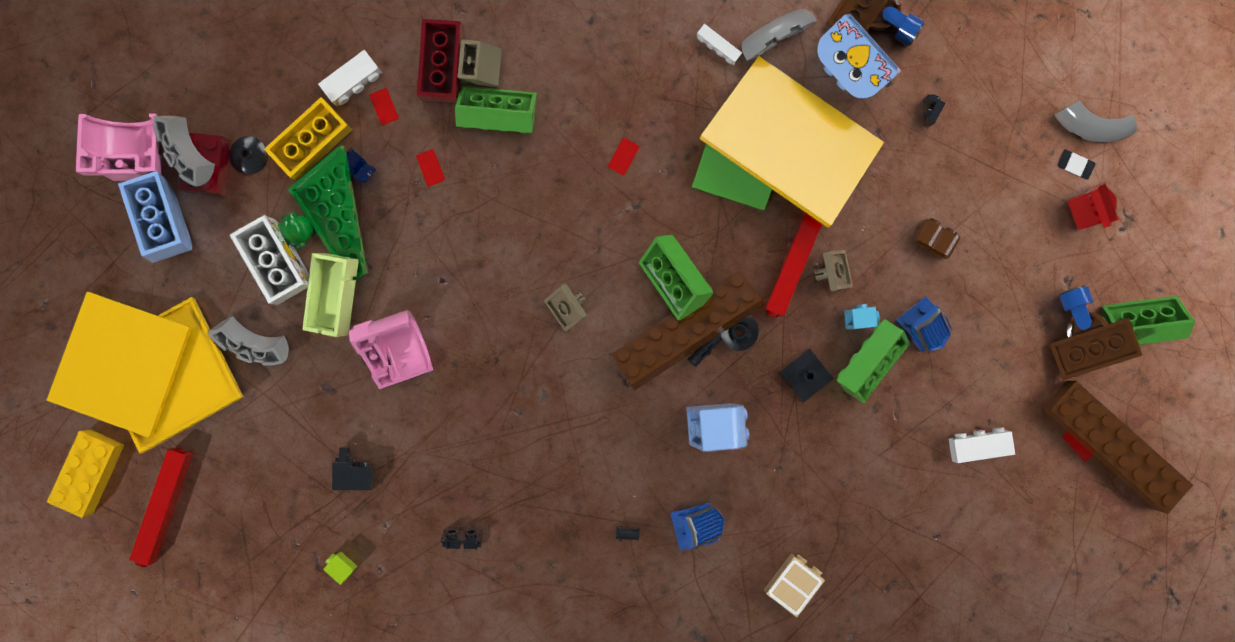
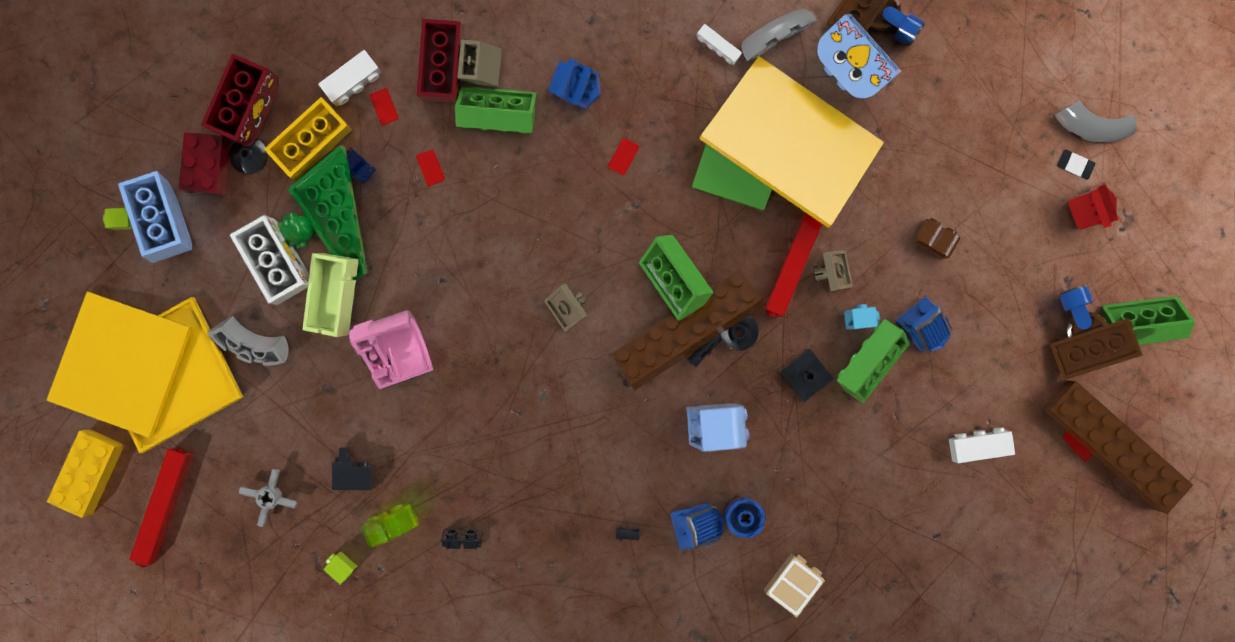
(116, 219): none -> lime brick
(117, 148): bright pink piece -> none
(180, 151): light grey brick -> none
(241, 101): none -> dark red brick
(274, 493): none -> light grey bar
(389, 526): none -> clear neon green brick
(576, 83): none -> blue piece
(754, 512): none -> blue brick
(934, 111): black bracket -> none

